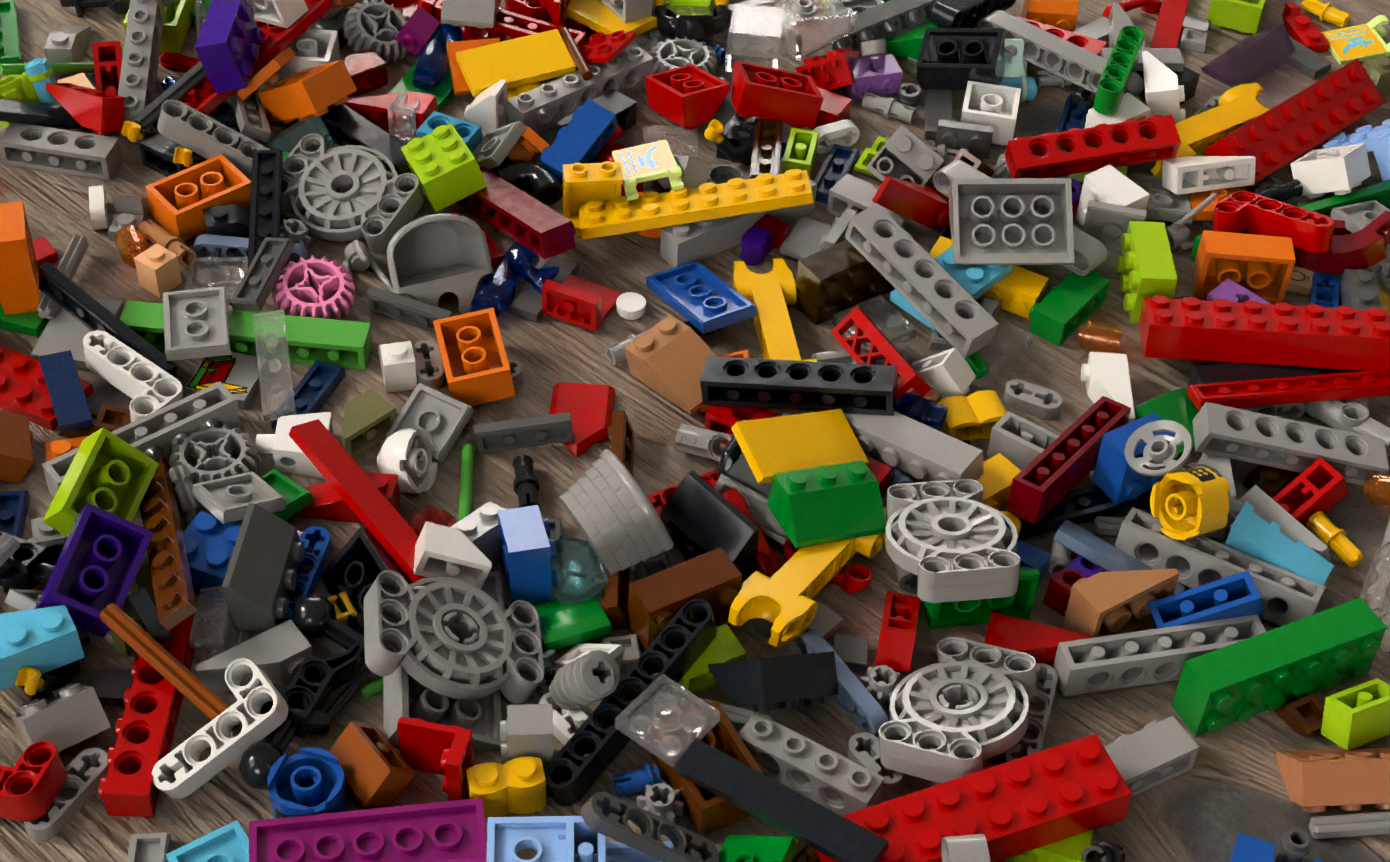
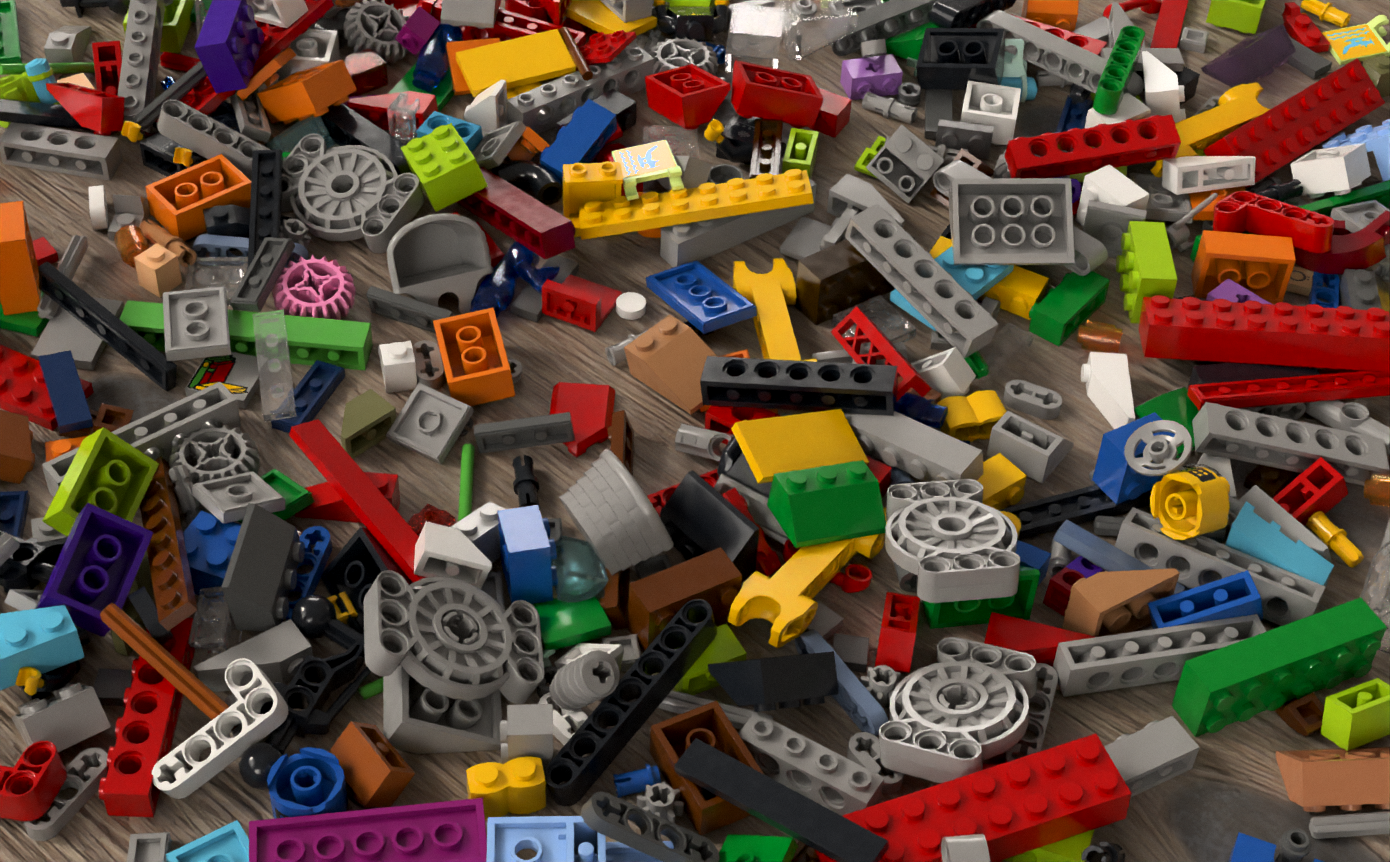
(130, 373): white beam -> none
(286, 453): white torso -> none
(359, 259): light grey plant -> none
(410, 458): white cylinder -> none
(439, 751): red bracket -> none
(667, 719): clear plate -> none
(763, 238): leg -> none
(831, 71): red bracket -> none
(836, 165): dark blue tile -> none
(839, 132): white beam -> none
(914, 202): red slope -> none
(1064, 461): dark red brick -> none
(1197, 23): tile -> none

